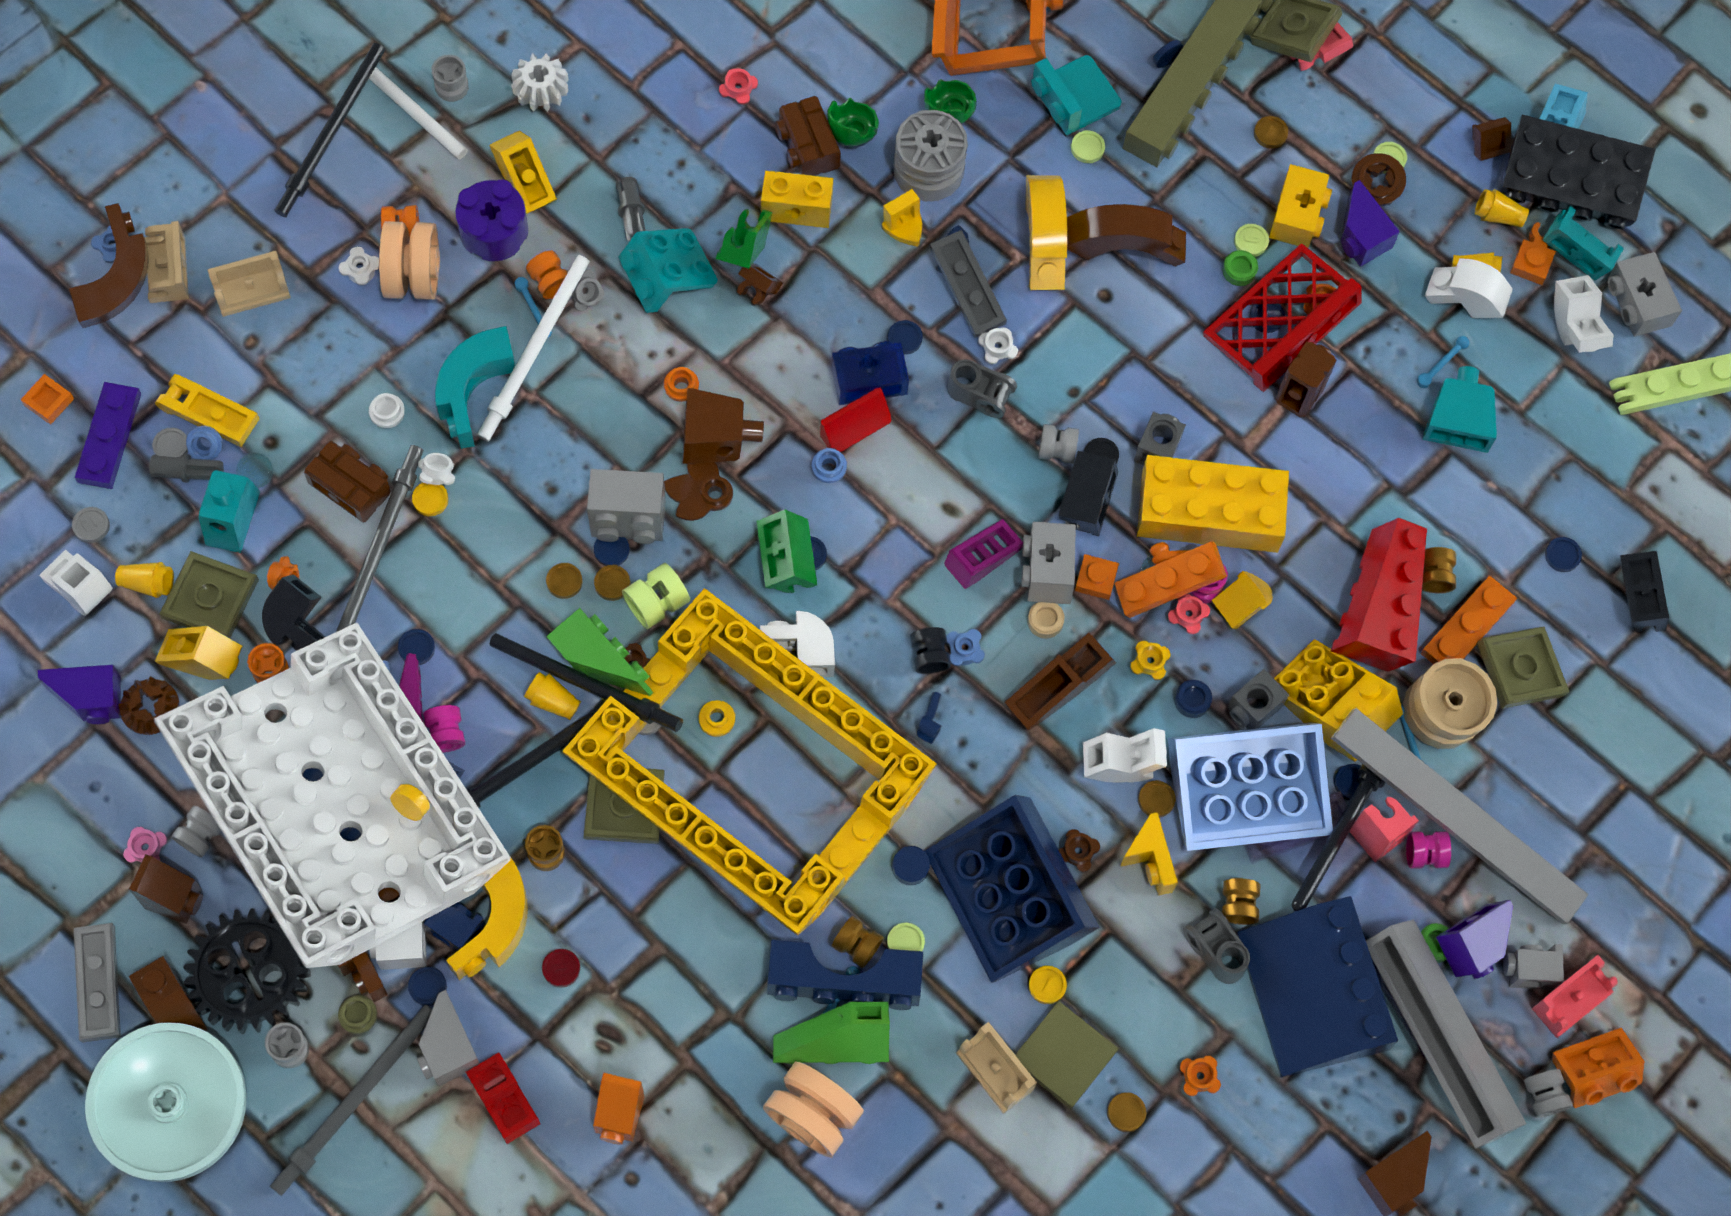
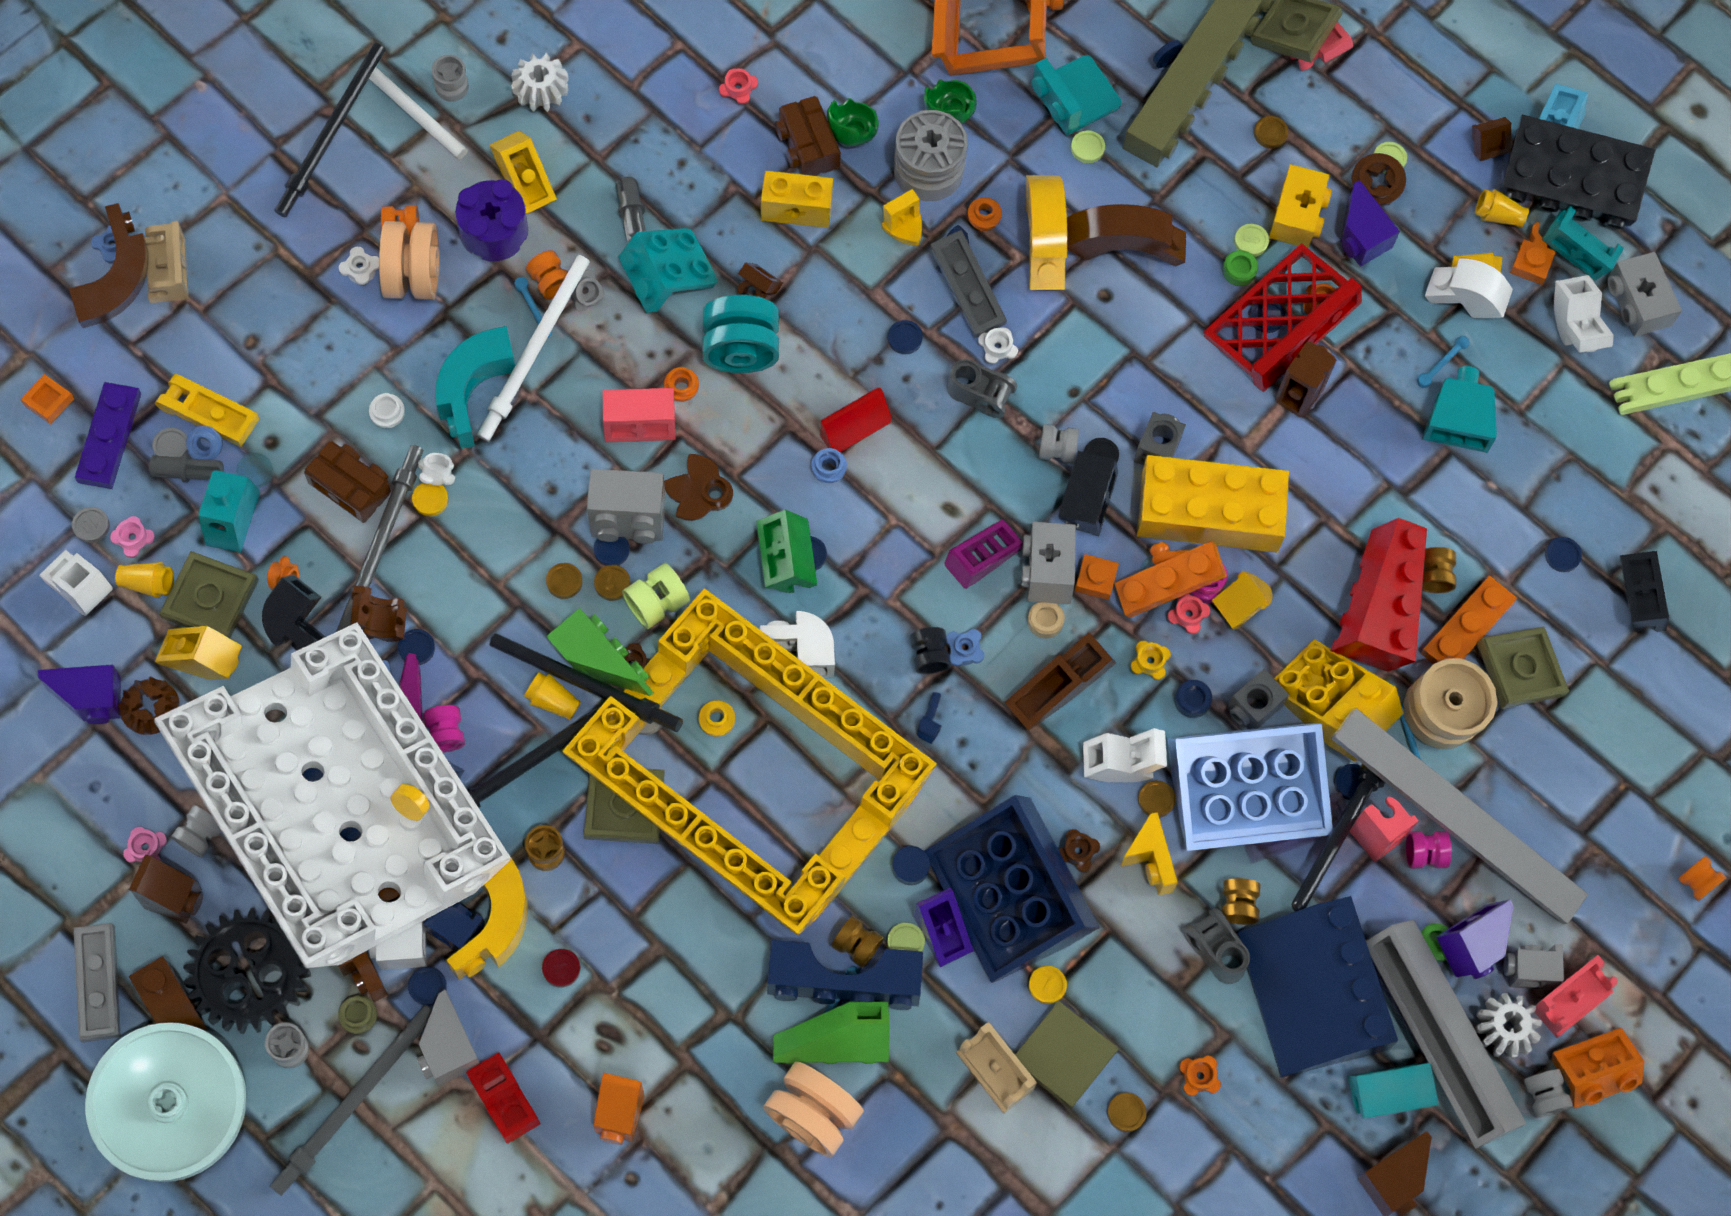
(128, 527): none -> bright pink plate
(249, 283): tan hinge -> none
(264, 659): orange wheel -> none
(377, 616): none -> reddish brown piece
(639, 415): none -> coral hinge
(716, 428): reddish brown torso -> none
(740, 334): none -> teal wheel
(746, 242): green hinge -> none
(886, 366): clear blue brick -> none
(943, 927): none -> dark purple slope
(984, 222): none -> orange plate
(1393, 1090): none -> teal hinge
(1499, 1013): none -> white gear
(1702, 878): none -> orange wheel

